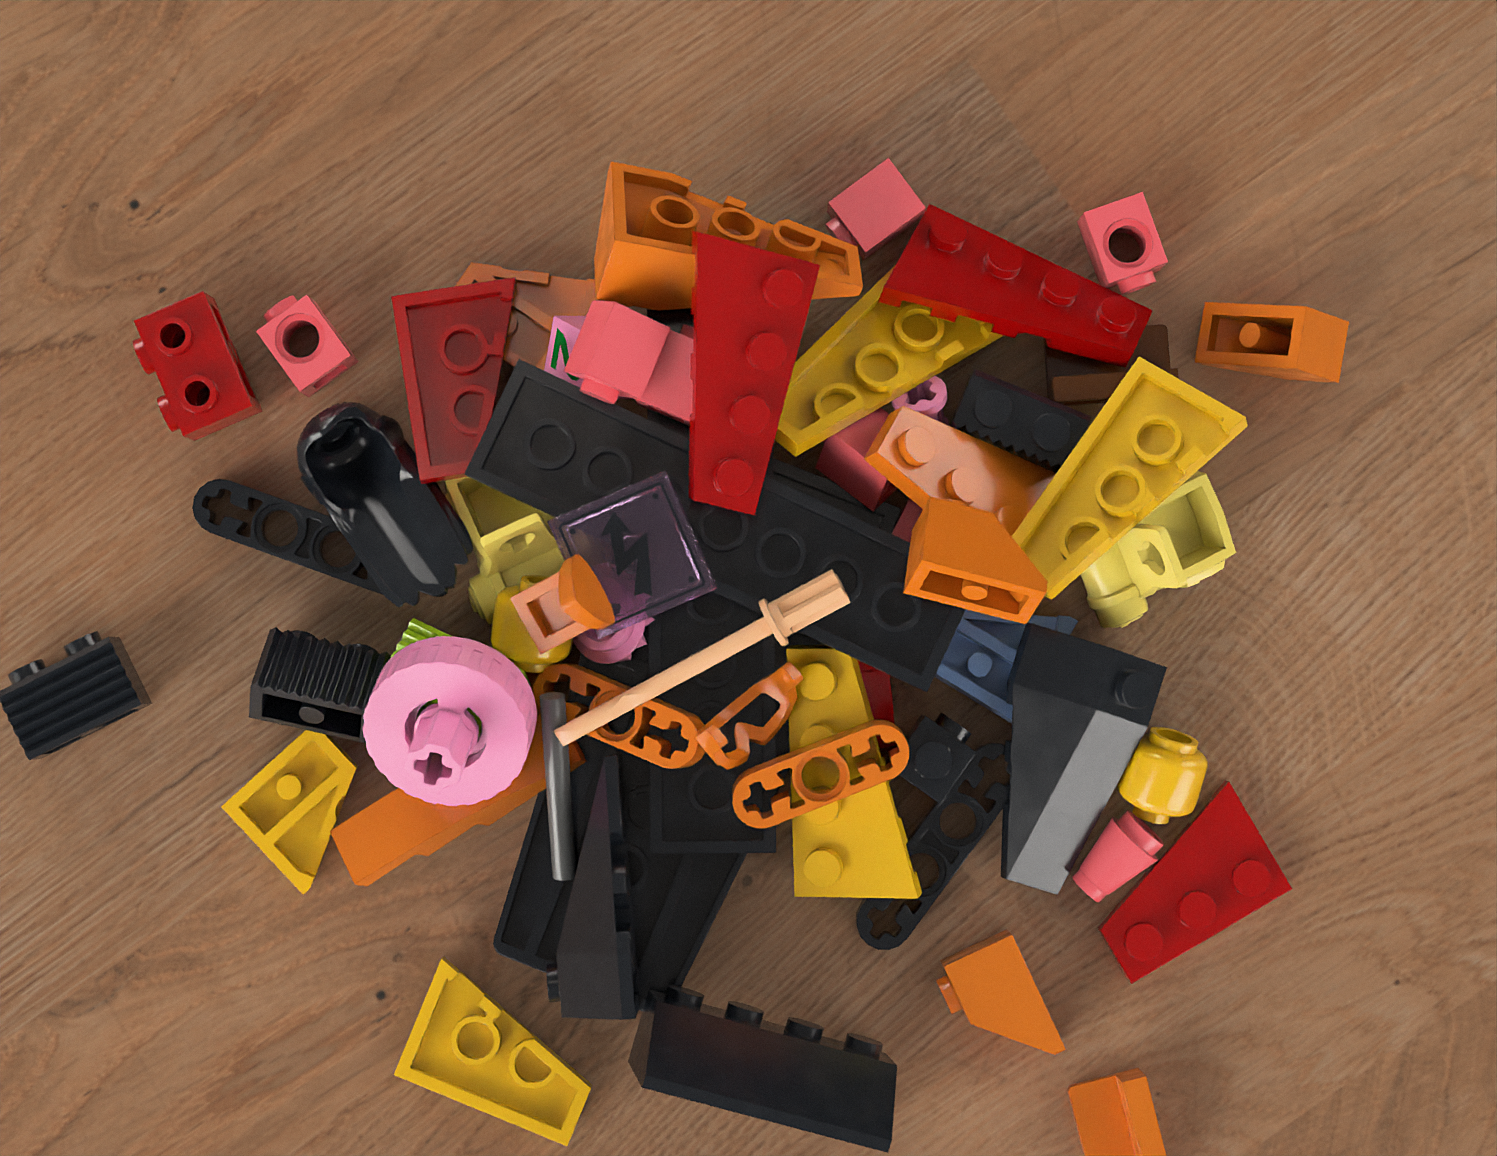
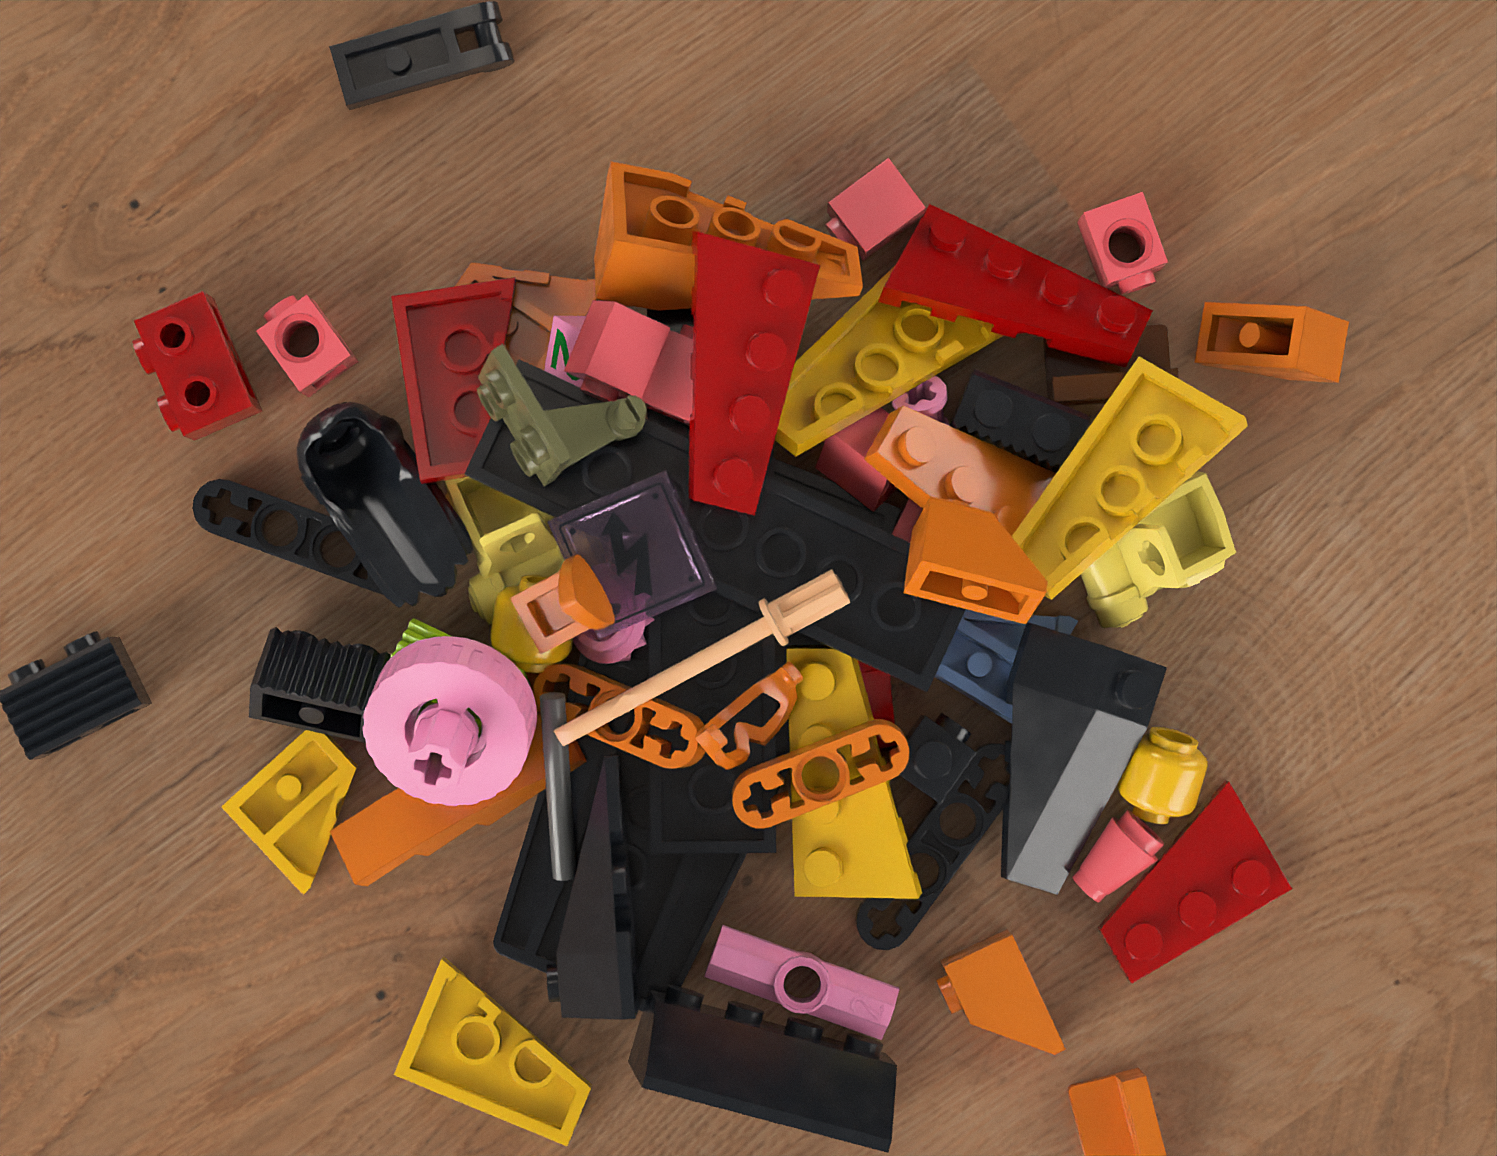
(420, 55): none -> black plate
(555, 437): none -> olive plate
(842, 994): none -> bright pink piece

